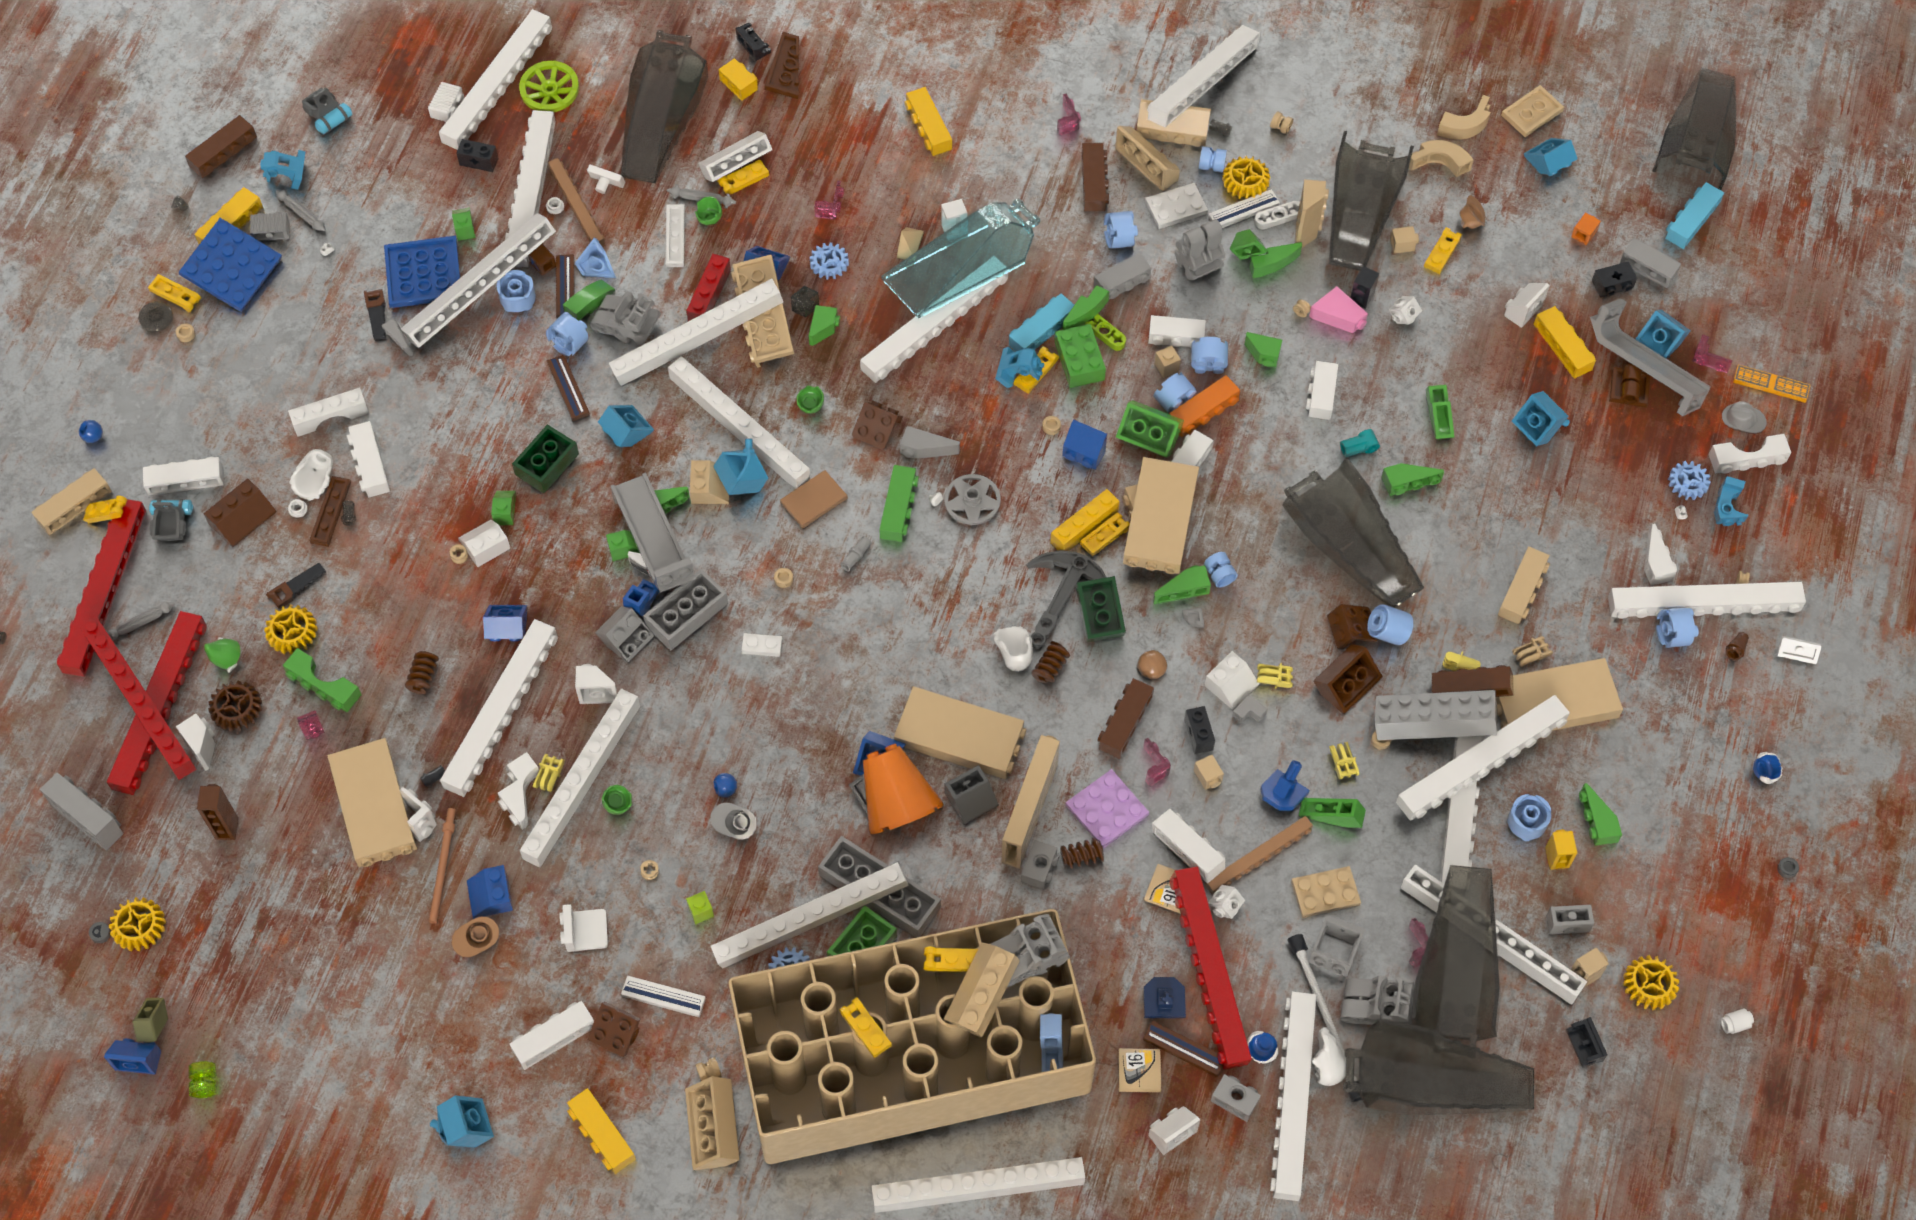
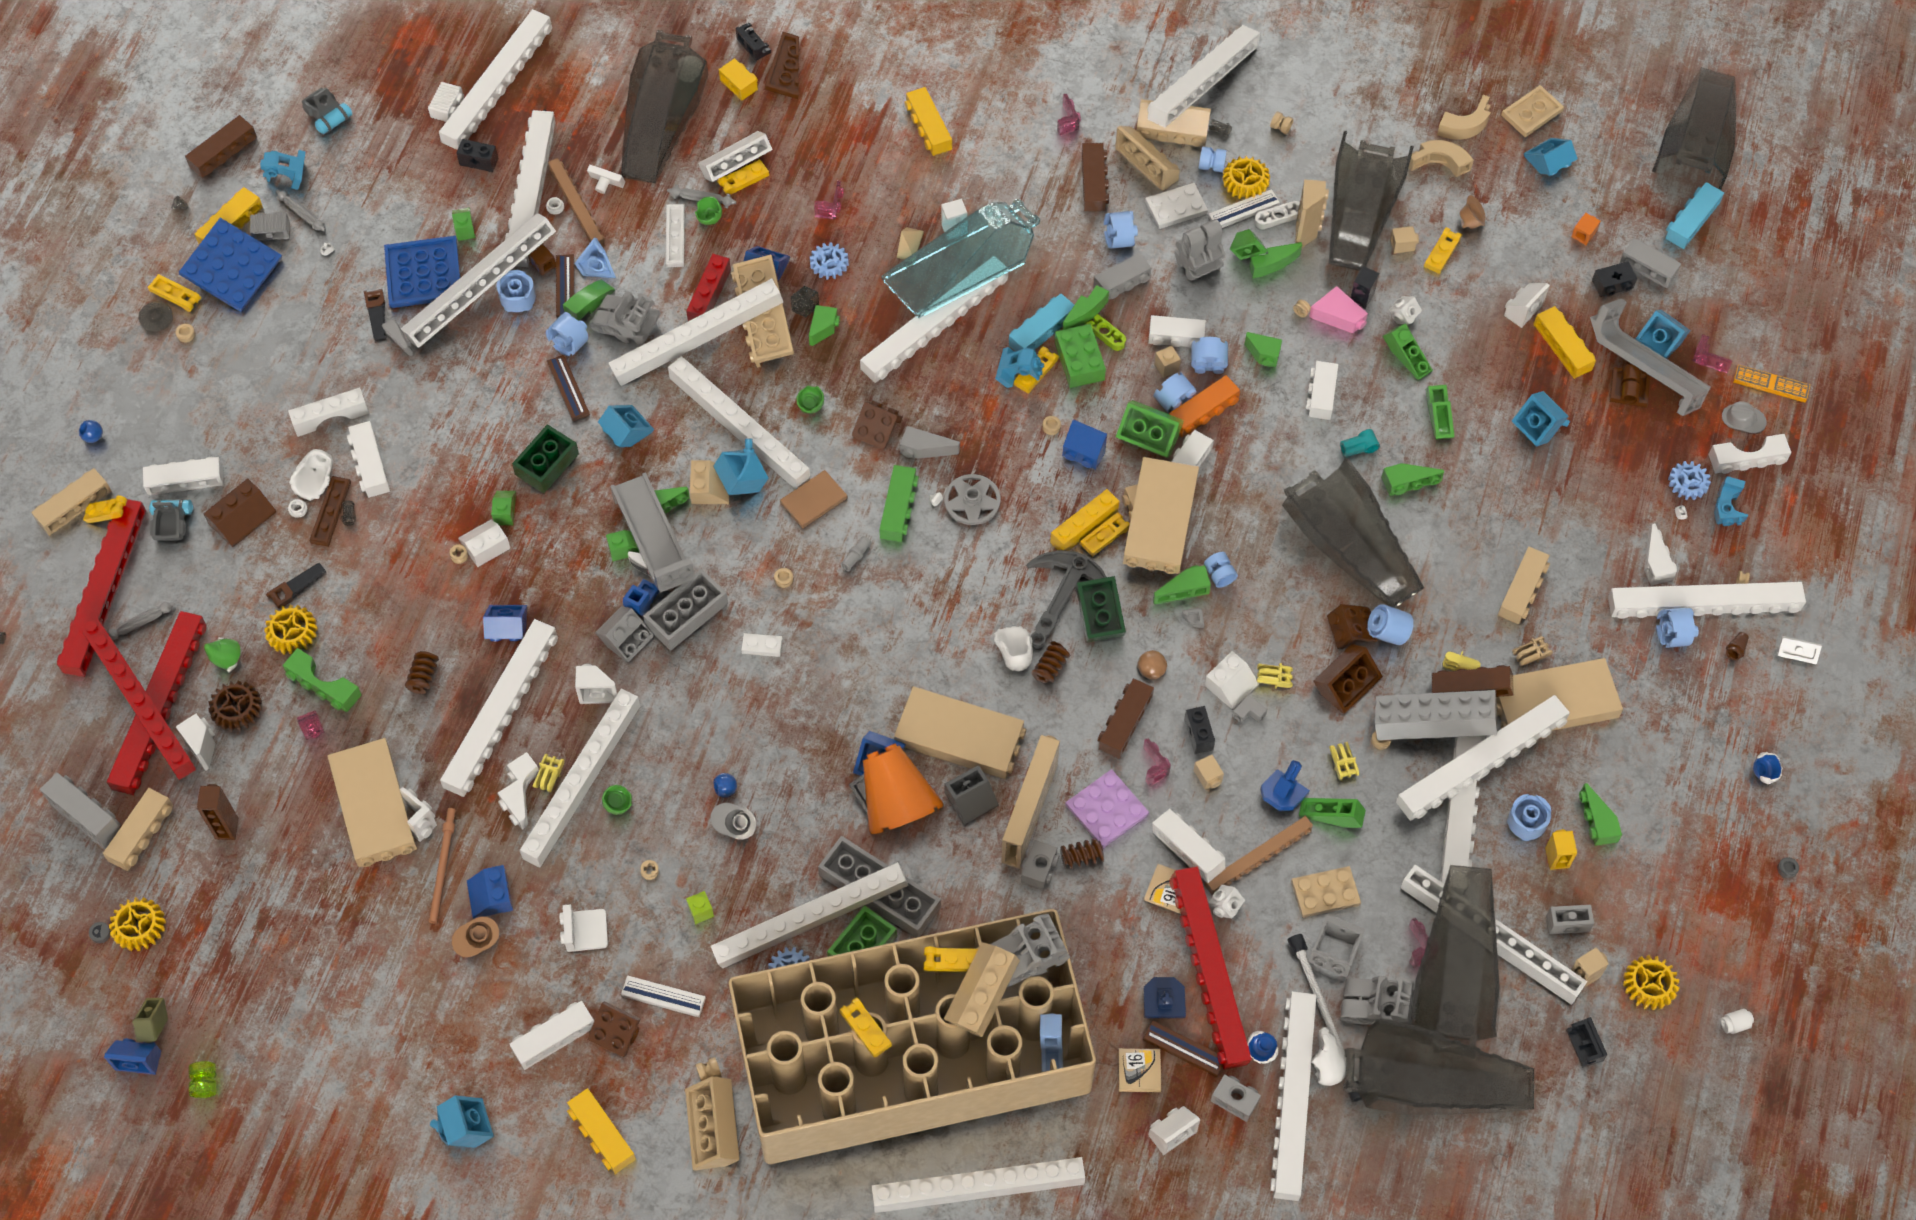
(138, 829): none -> tan brick
(432, 776): black pin -> none
(549, 88): lime wheel -> none
(1407, 351): none -> bright green slope

